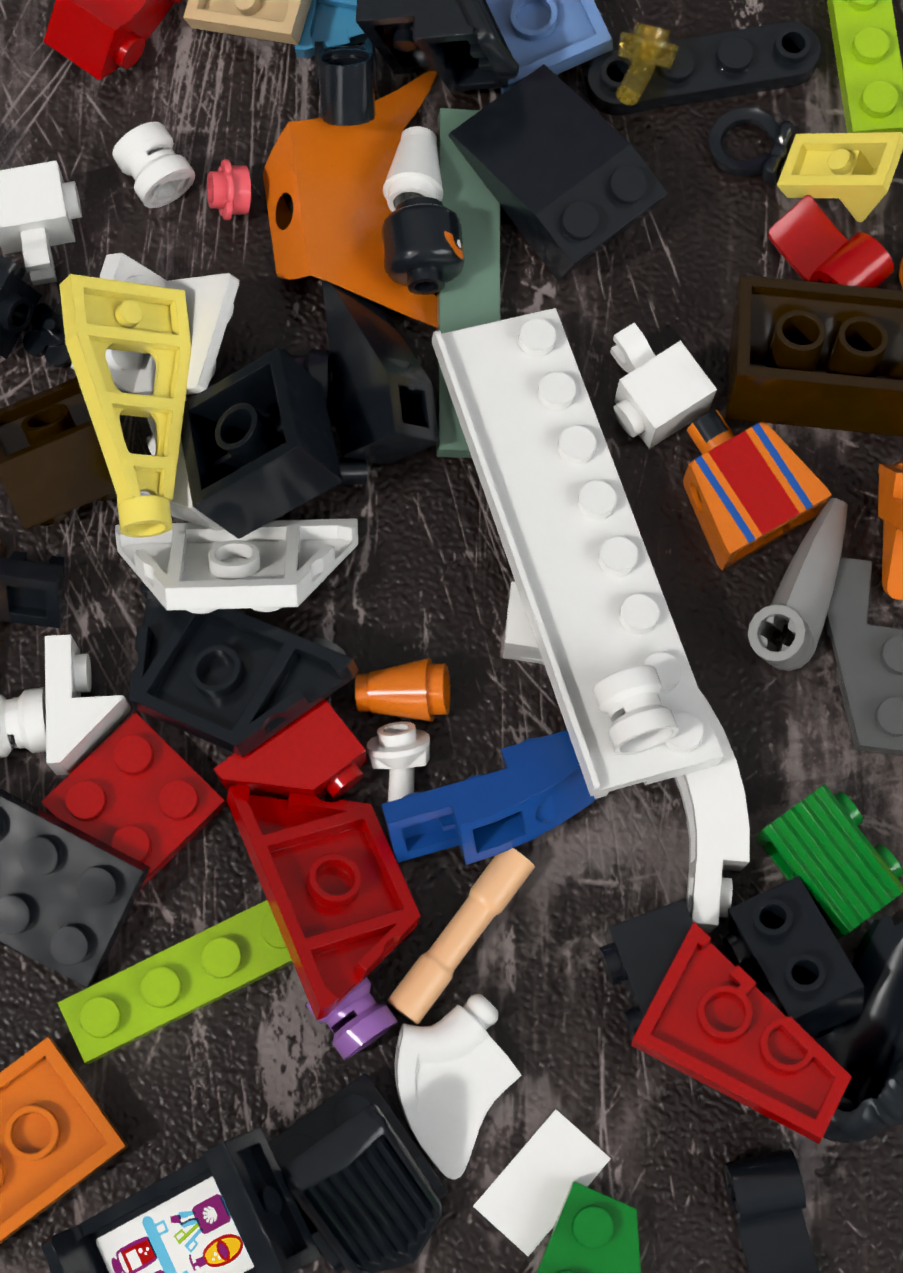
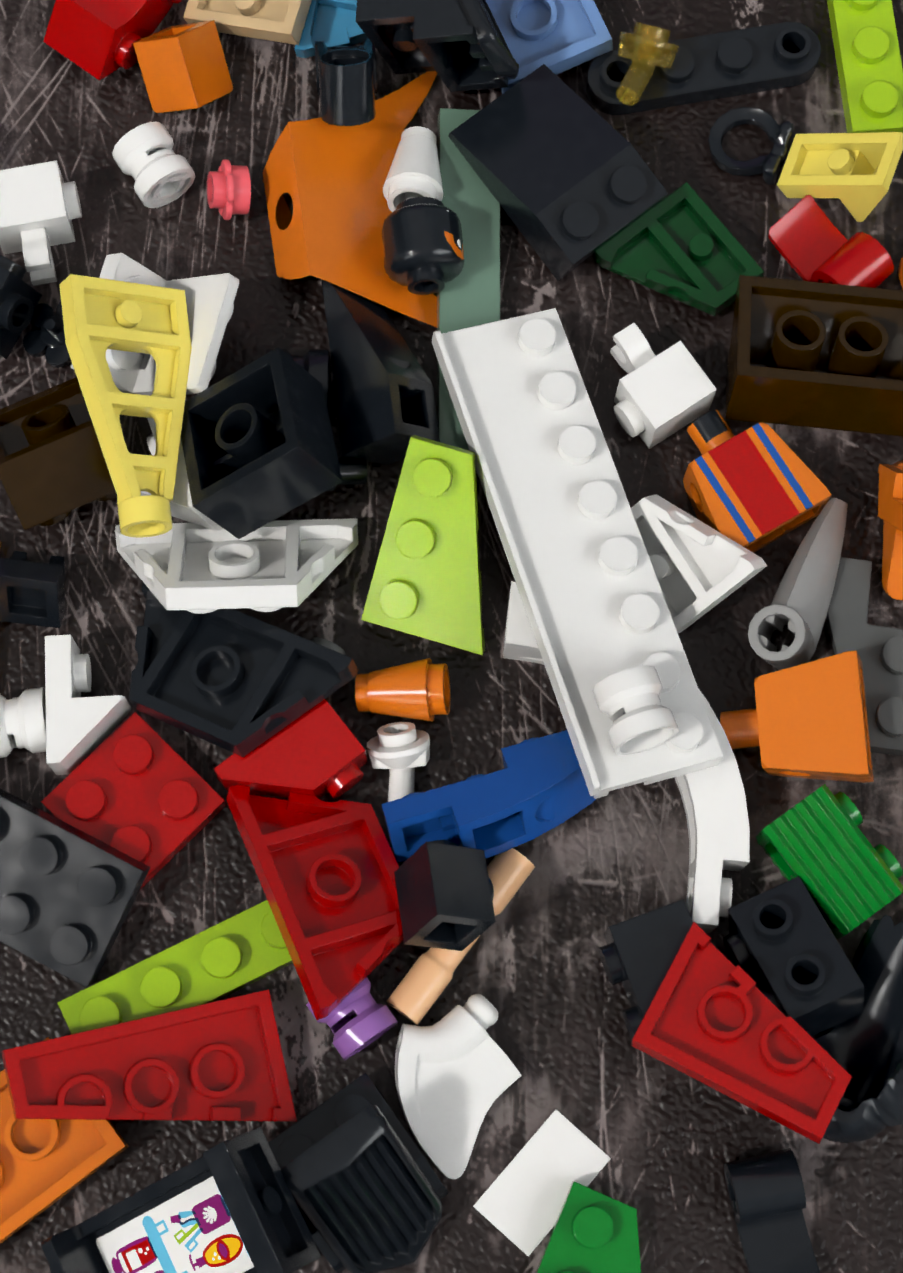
(174, 1065): none -> red wing
(183, 66): none -> orange panel
(429, 553): none -> lime wing
(444, 896): none -> black brick
(681, 253): none -> dark green wing
(691, 559): none -> white wing
(808, 721): none -> orange torso

